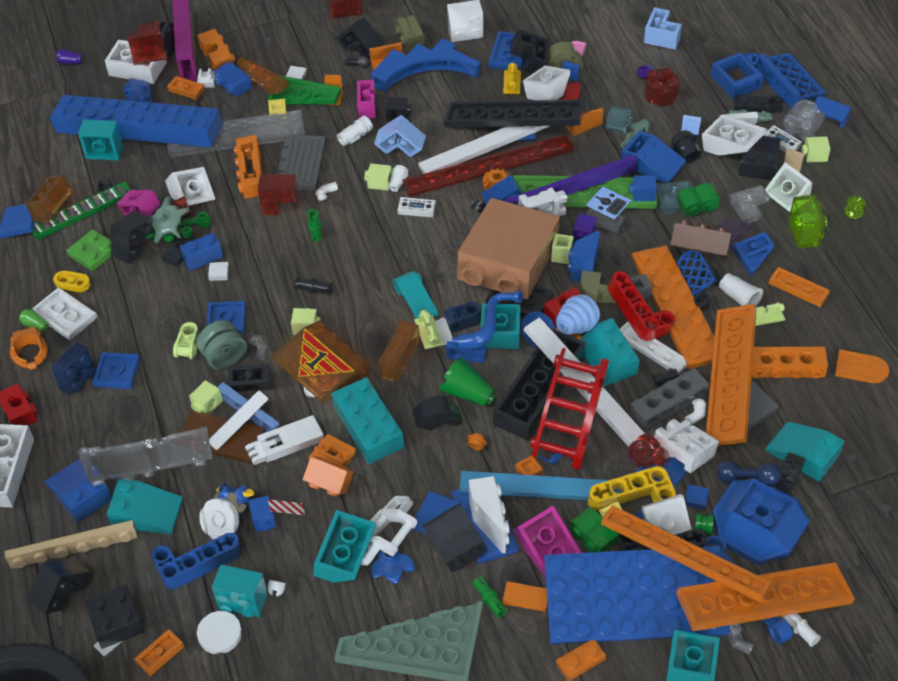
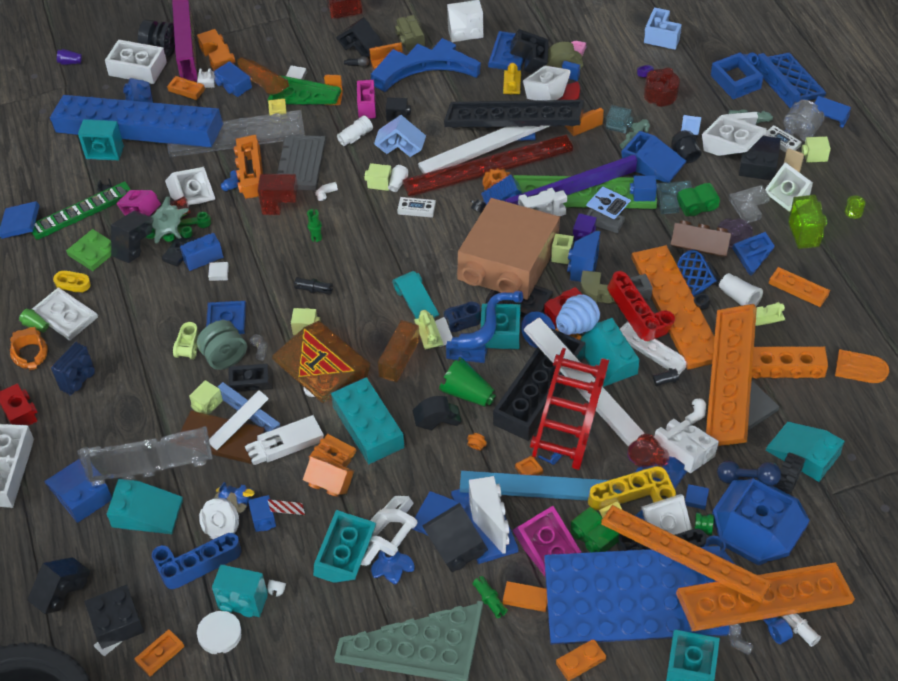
(48, 198): clear orange brick -> none
(71, 544): tan plate -> none
(116, 370): blue tile -> none
(147, 43): clear red slope -> none
(230, 183): none -> blue arm
(668, 399): dark grey brick -> none
(758, 103): black hinge -> none

